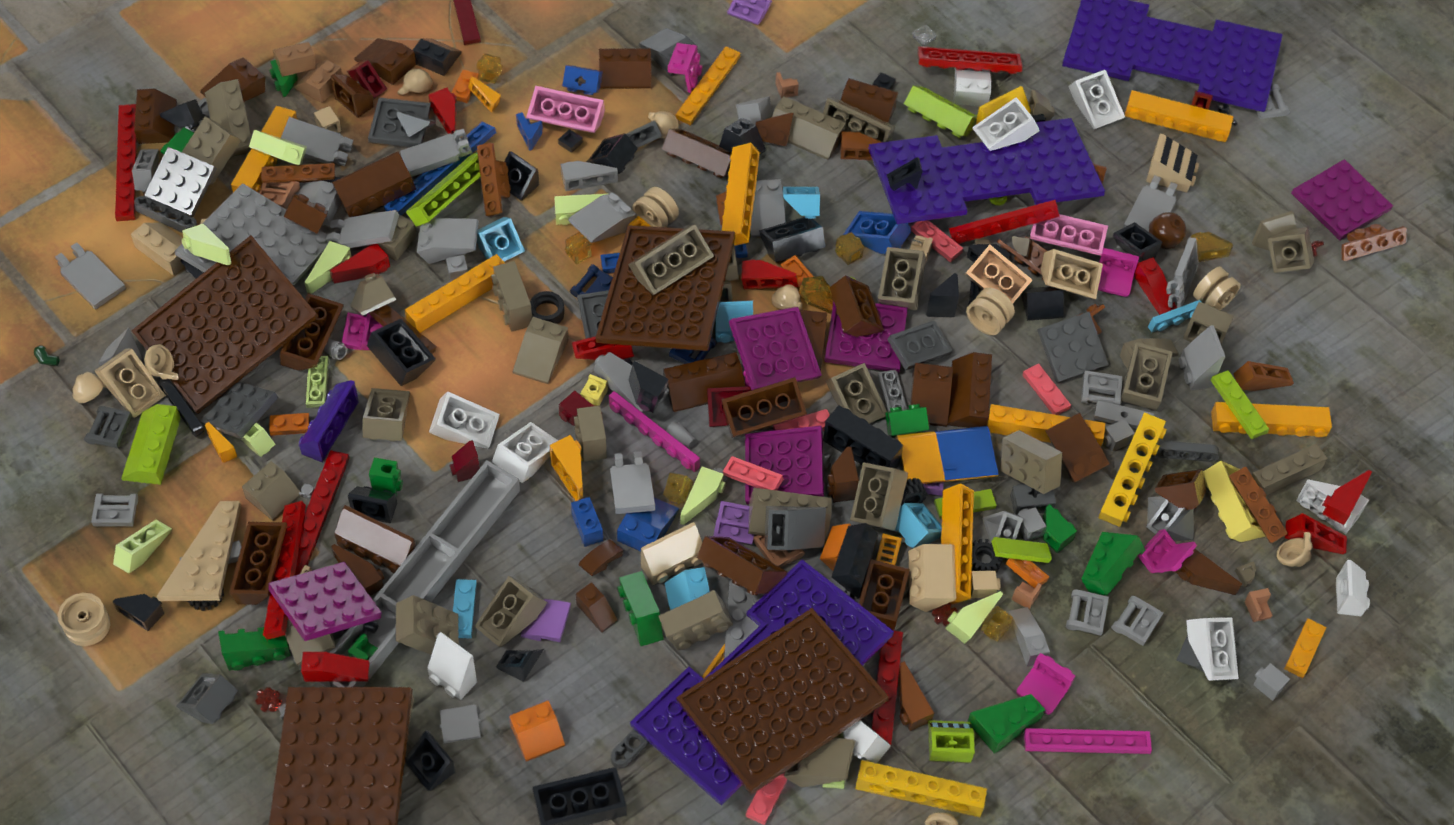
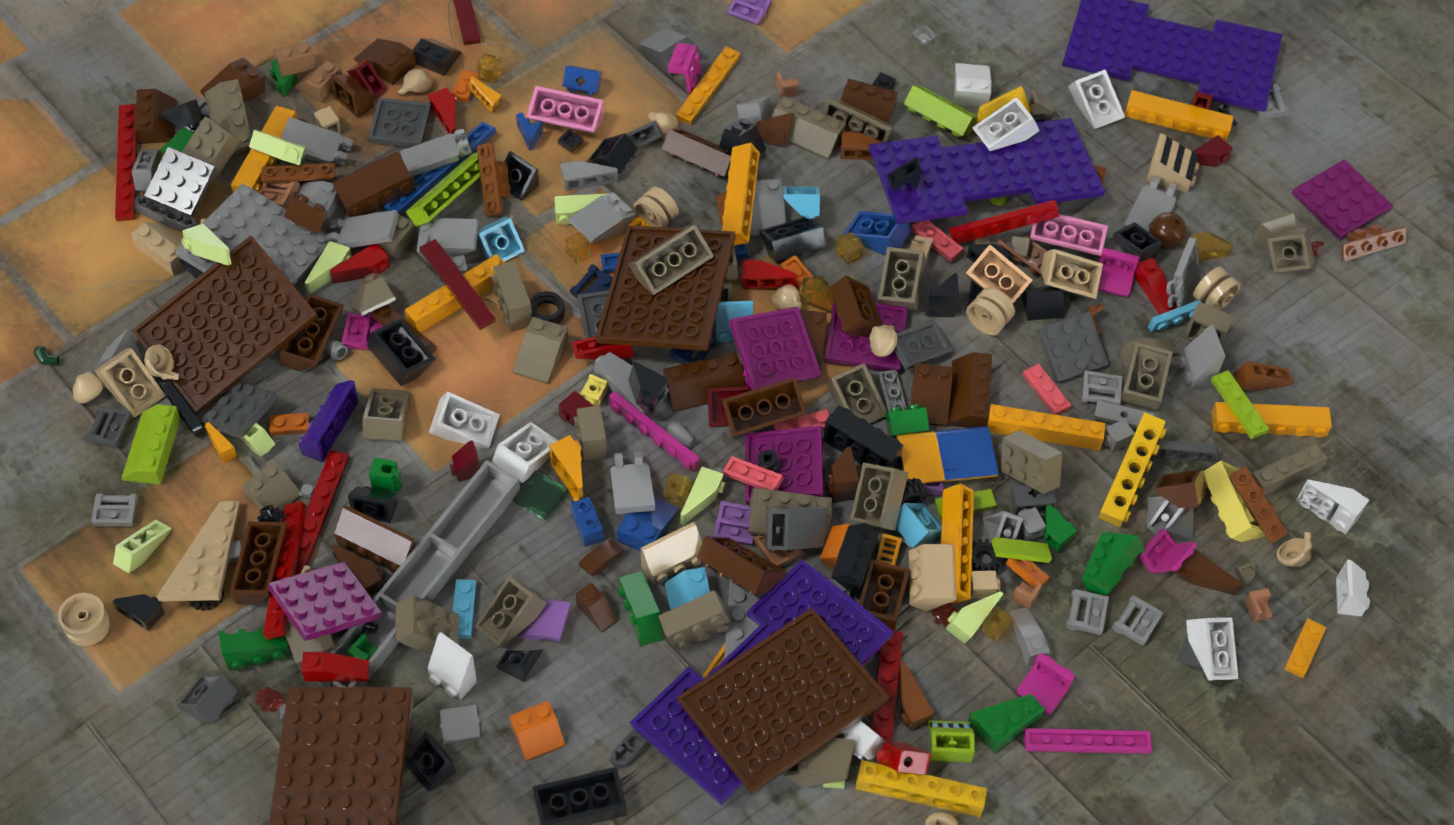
(90, 276): light grey tile -> none
(270, 514): none -> black gear
(317, 384): yellowish green tile -> none
(414, 123): slope -> none
(457, 284): none -> dark red tile
(540, 495): none -> clear green tile
(625, 68): reddish brown slope -> none
(766, 455): none -> black wheel
(766, 799): coral plate -> none
(883, 340): none -> tan hat
(894, 753): none -> red torso
(969, 59): red plate -> none
(1078, 446): reddish brown slope -> none
(1213, 152): none -> dark red slope
(1270, 681): light grey brick -> none
(1321, 535): red slope -> none
(1345, 498): red slope -> none

